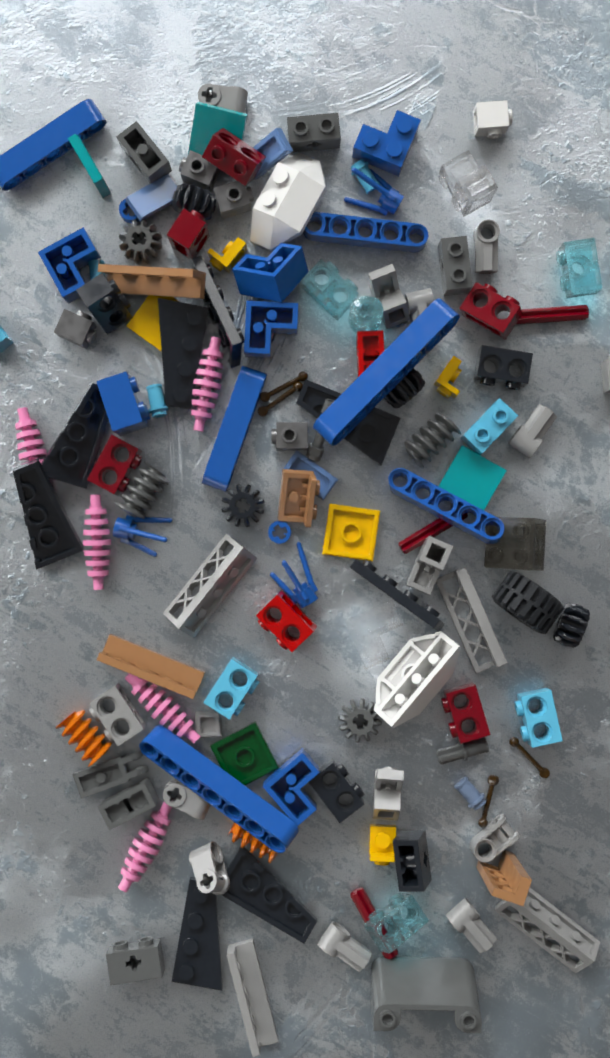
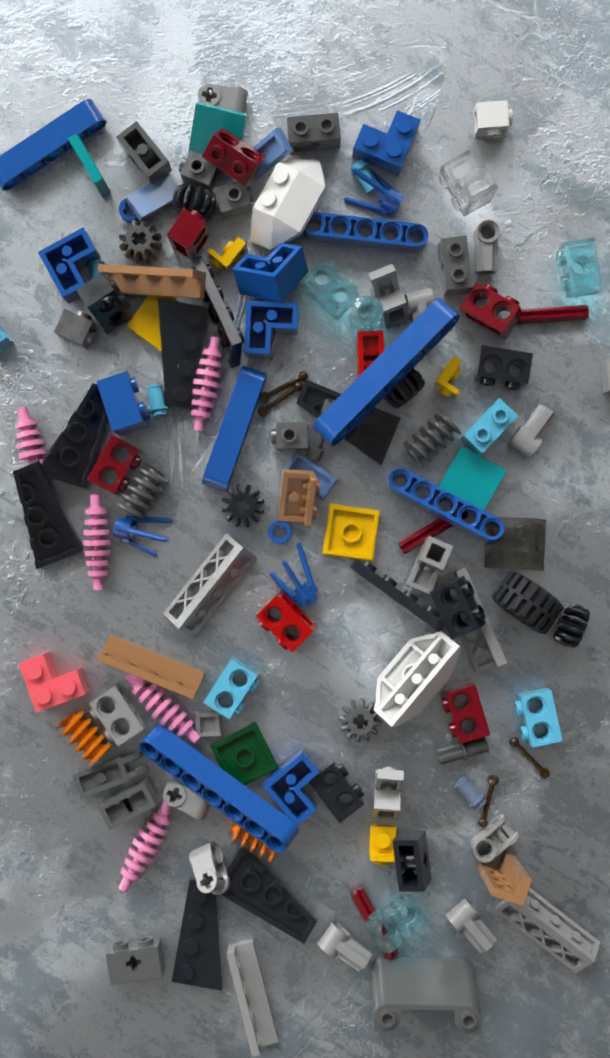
(47, 687): none -> coral brick
(451, 609): none -> black brick

